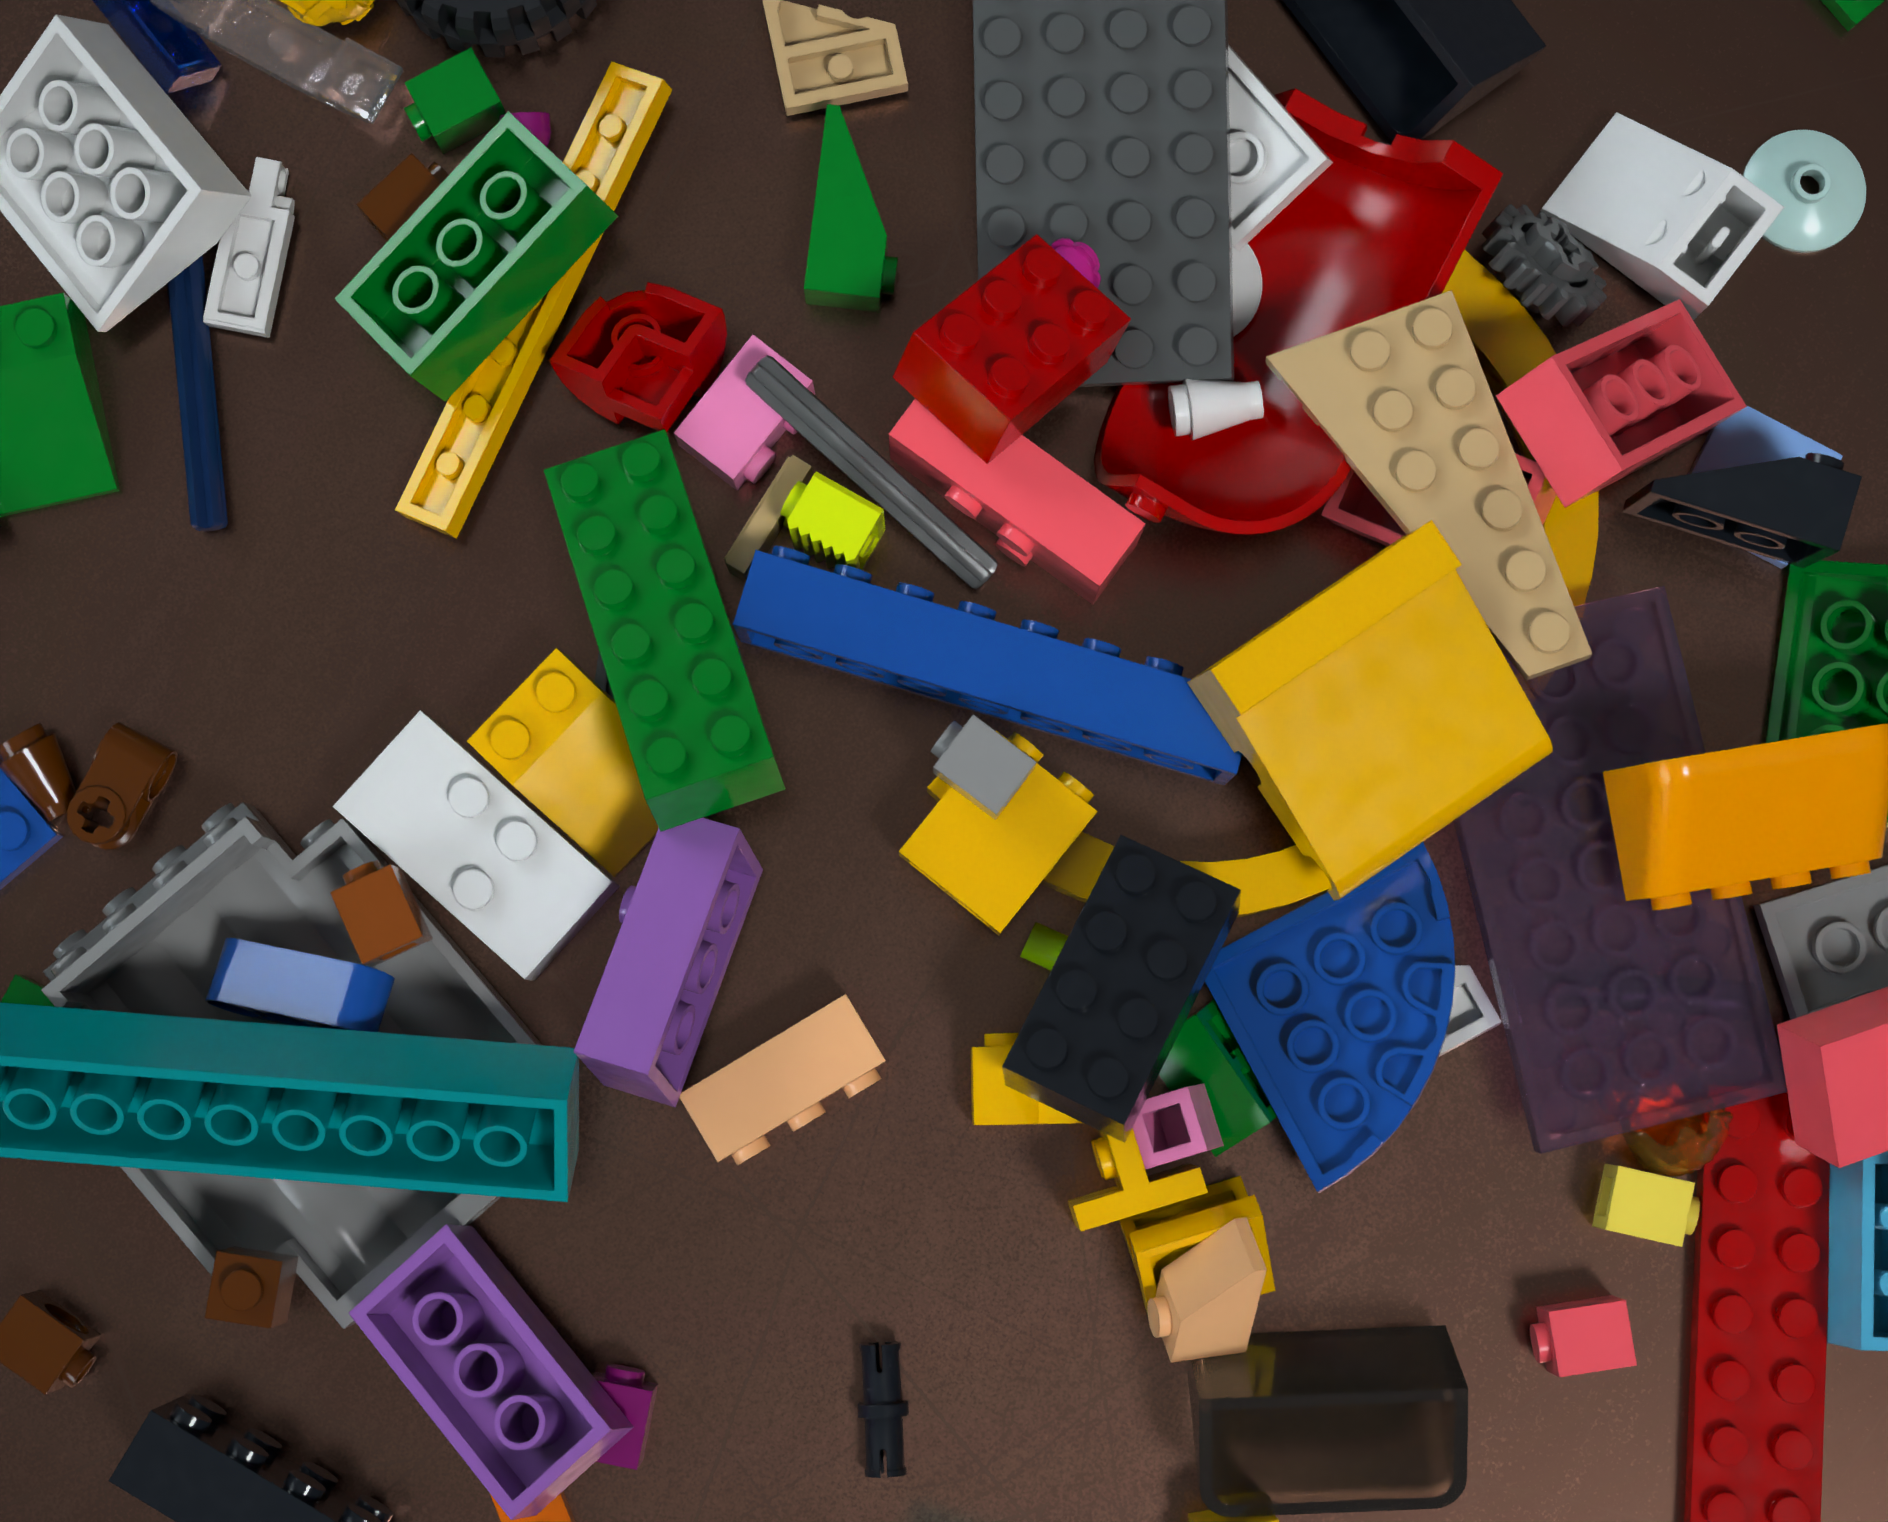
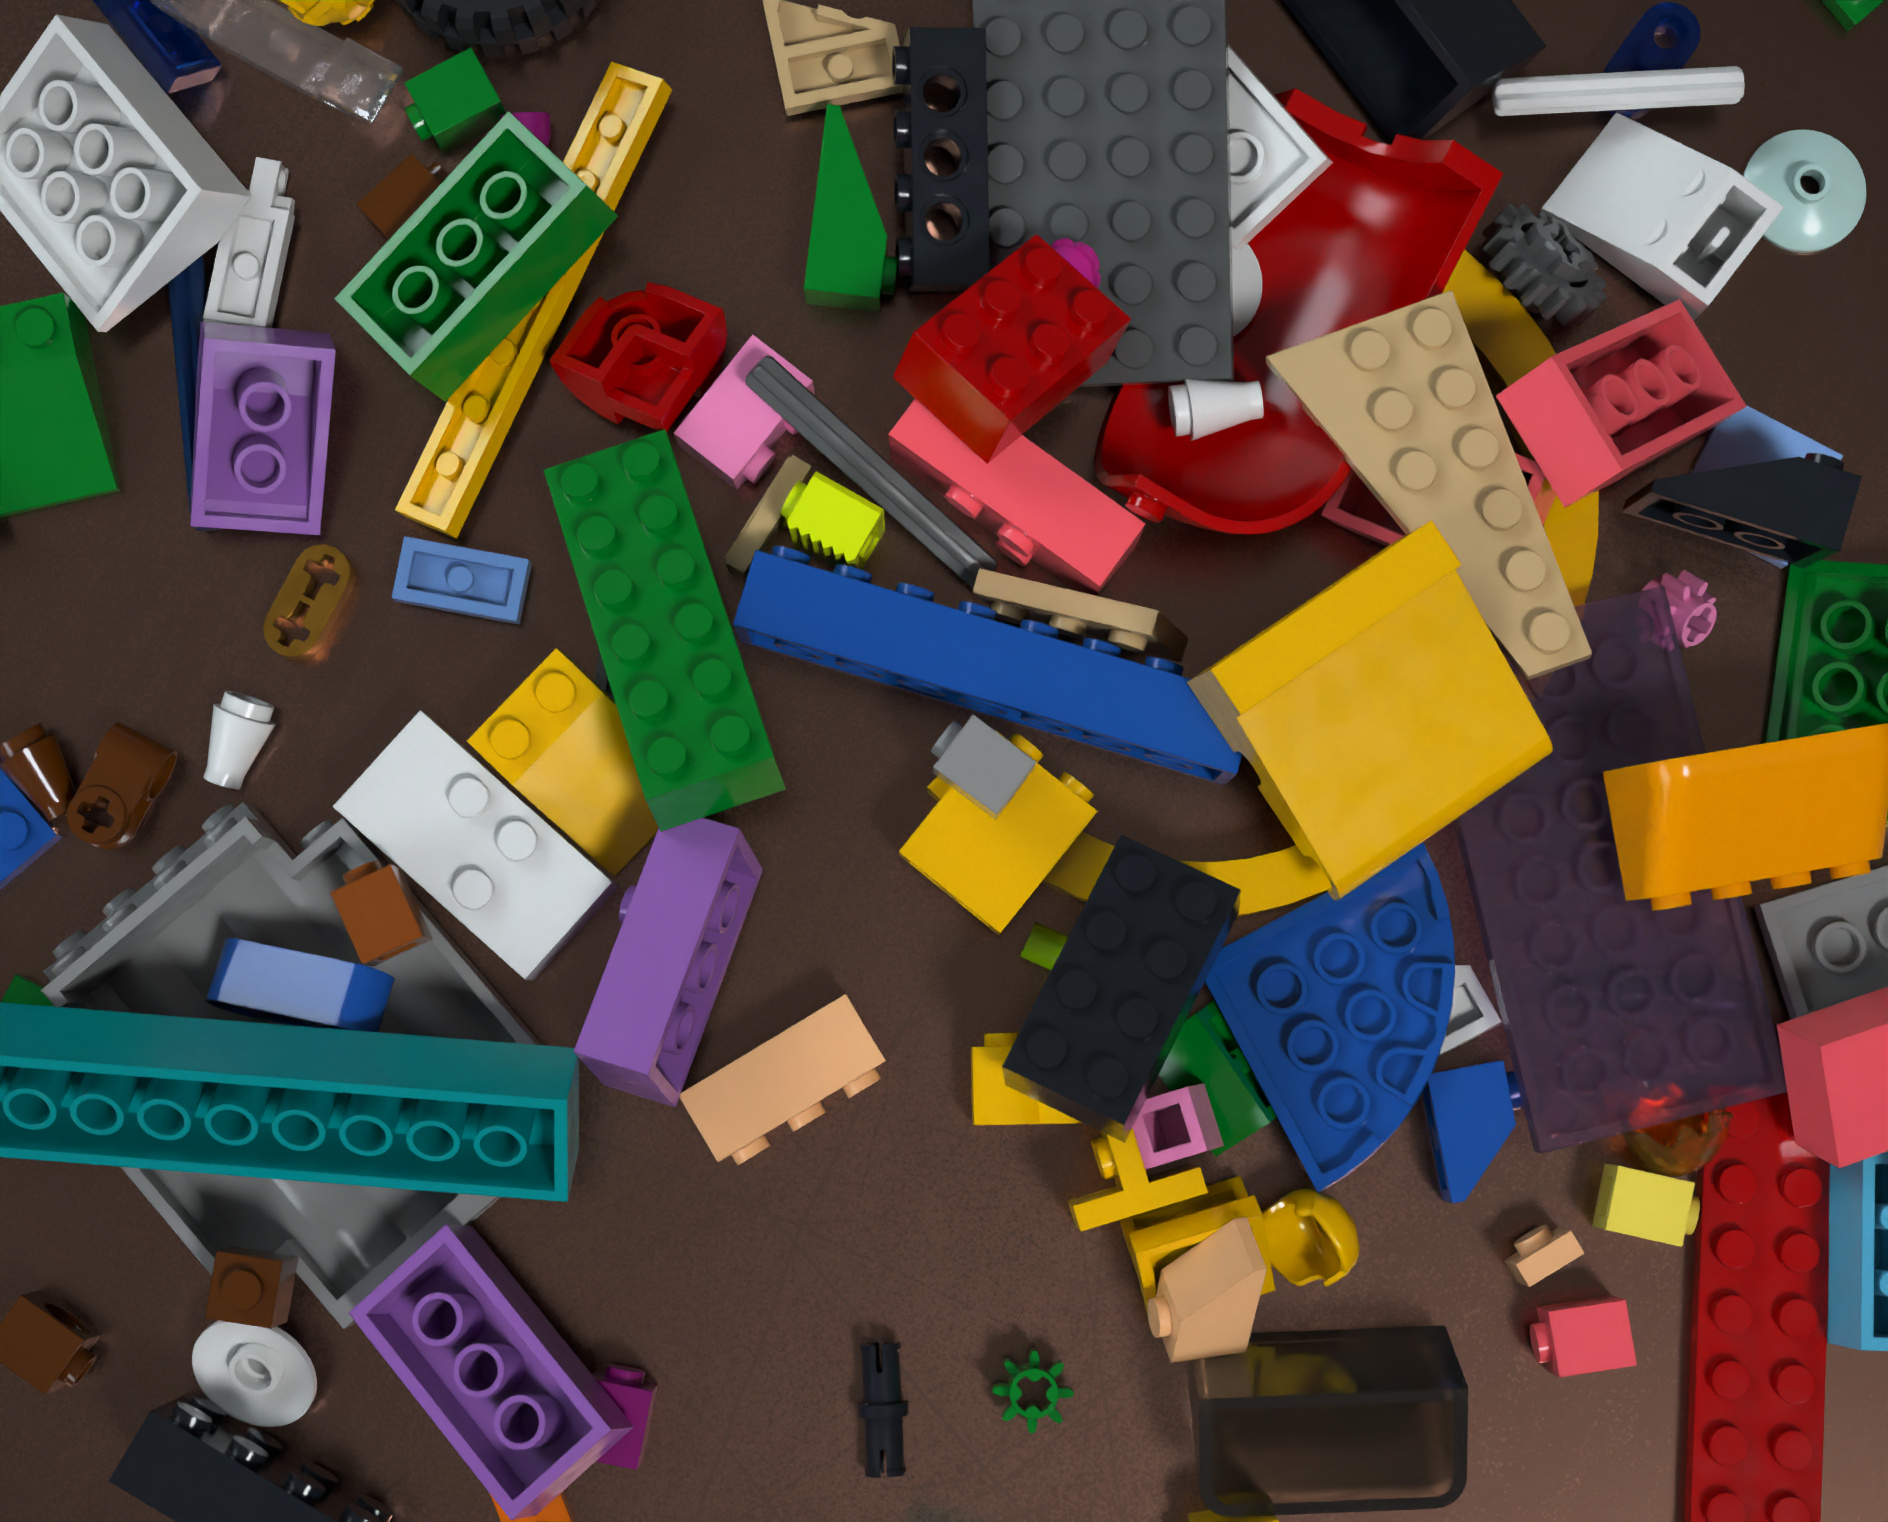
(236, 737): none -> white cone
(254, 1373): none -> white dish
(261, 428): none -> medium lavender slope
(296, 595): none -> pearl gold beam
(461, 580): none -> medium blue plate
(959, 62): none -> black brick
(1031, 1408): none -> green gear
(1080, 613): none -> tan wing
(1310, 1237): none -> yellow hair
(1468, 1122): none -> blue slope
(1542, 1254): none -> light nougat plate
(1618, 91): none -> white axle
(1642, 53): none -> clear blue plate
(1689, 605): none -> bright pink gear

